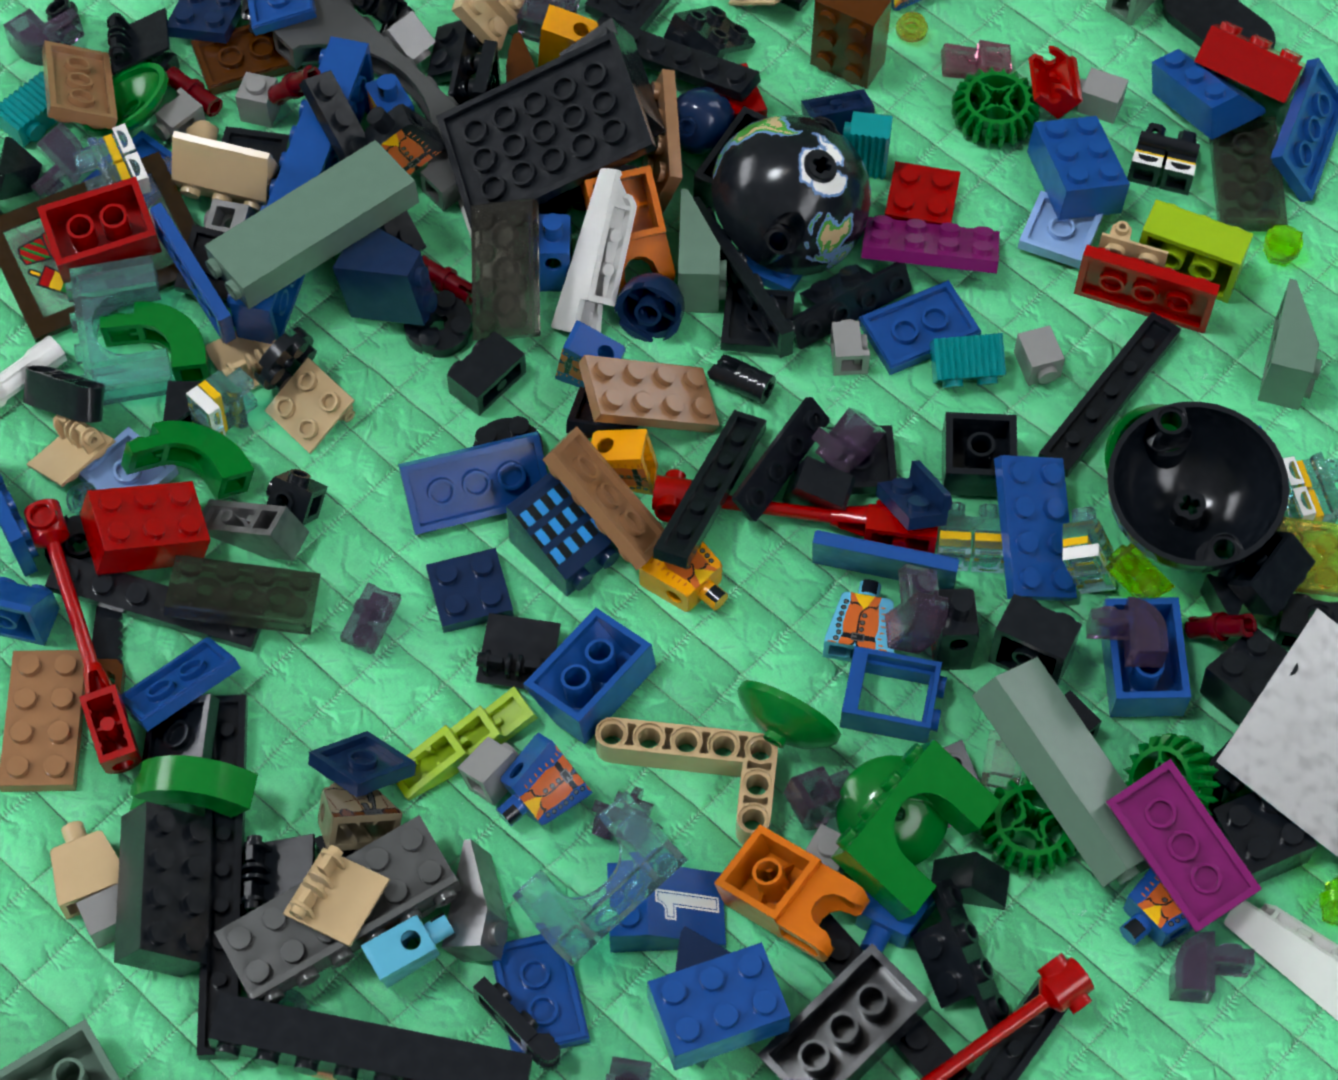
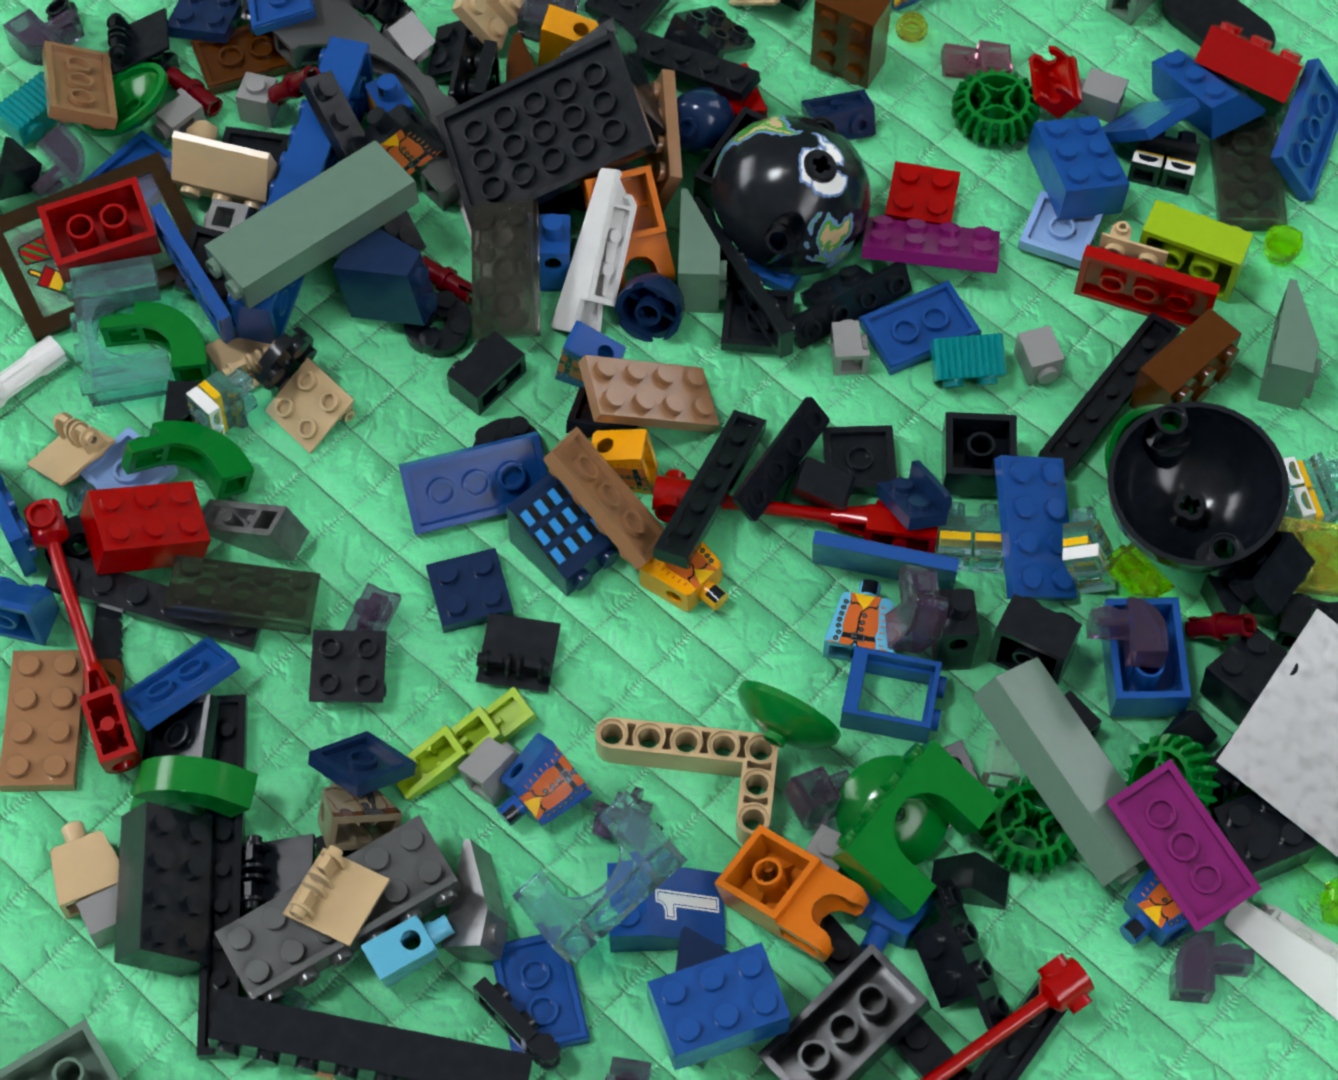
(64, 393): black beam -> none
(113, 158): clear light blue hips -> none
(298, 493): black brick -> none
(348, 666): none -> black hinge
(591, 674): blue slope -> none
(742, 378): black hinge -> none
(848, 441): clear purple brick -> none
(871, 138): teal brick -> none
(1149, 119): none -> blue tile
(1189, 363): none -> reddish brown brick
(1193, 725): none -> black slope

